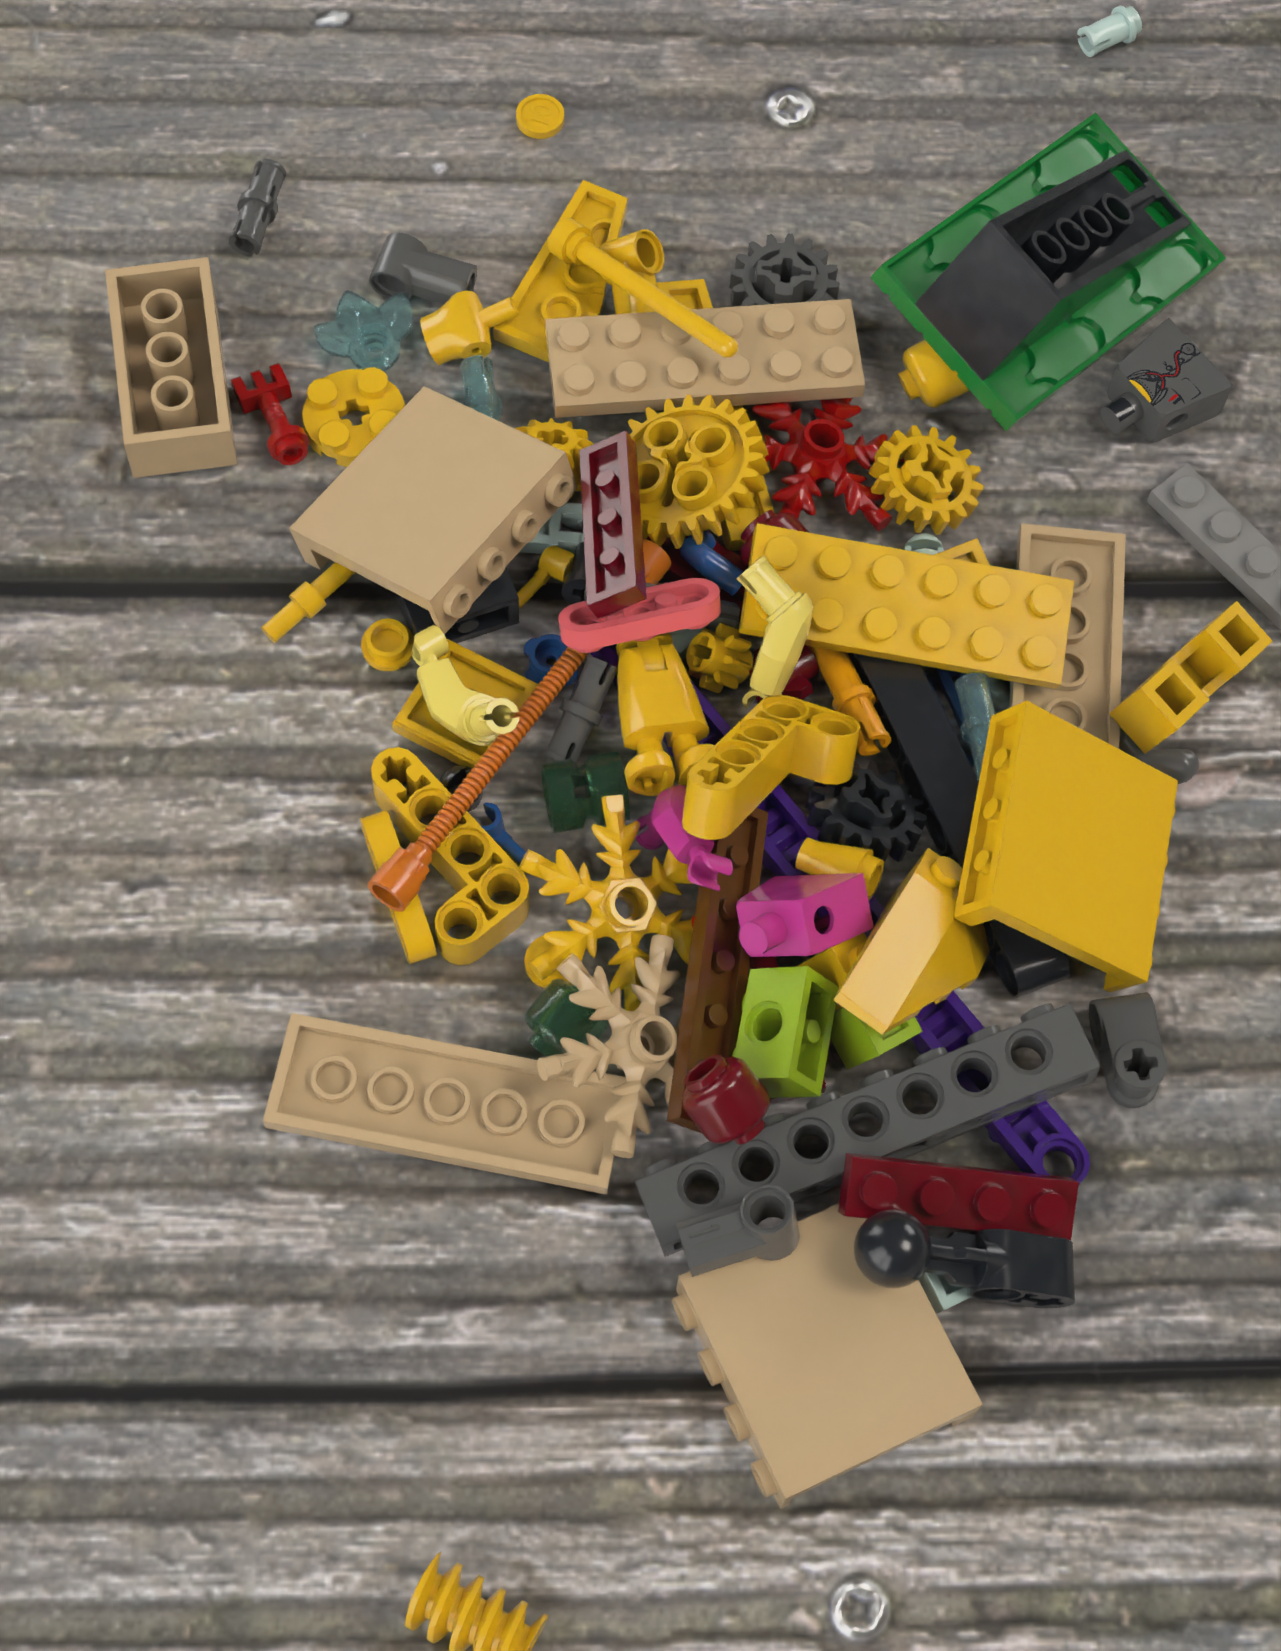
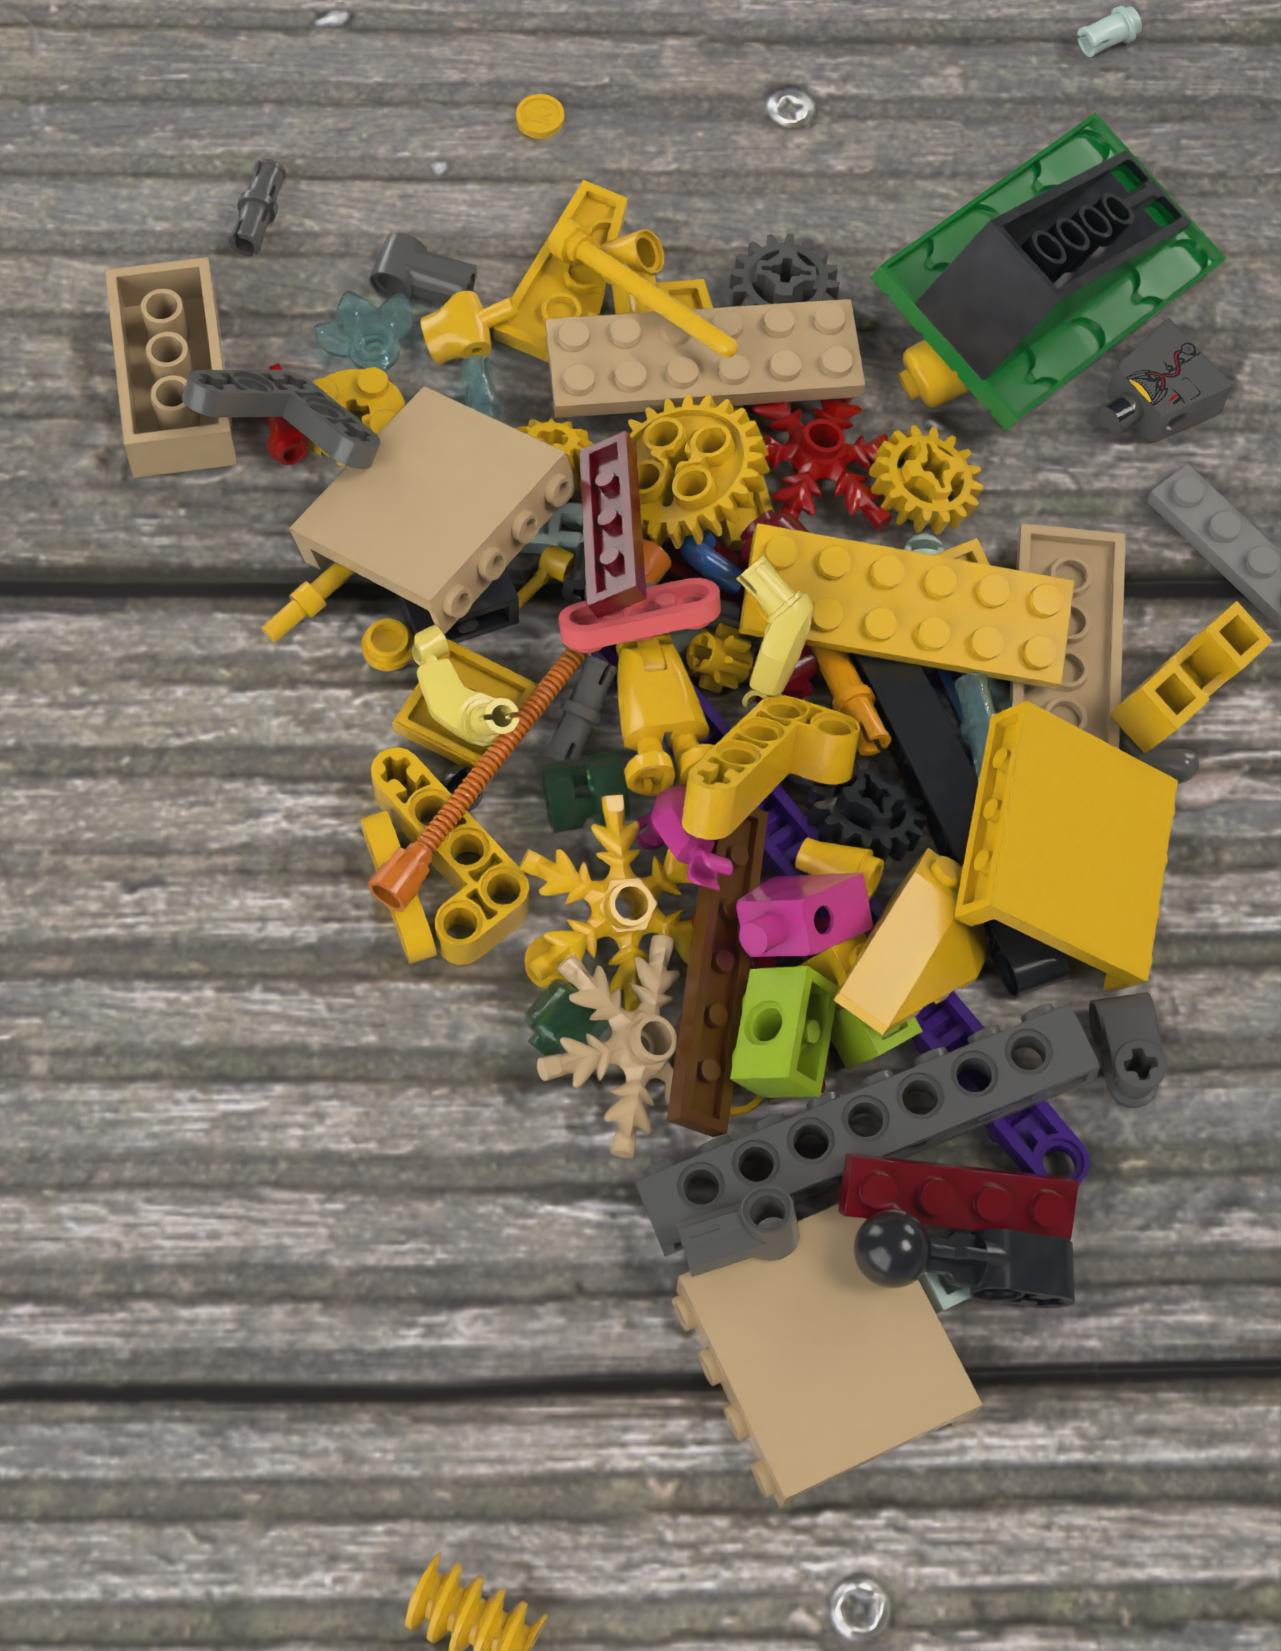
(287, 396): none -> dark grey beam
(442, 1103): tan plate -> none
(499, 834): blue hand -> none
(540, 650): blue plate -> none
(725, 1100): dark red head -> none

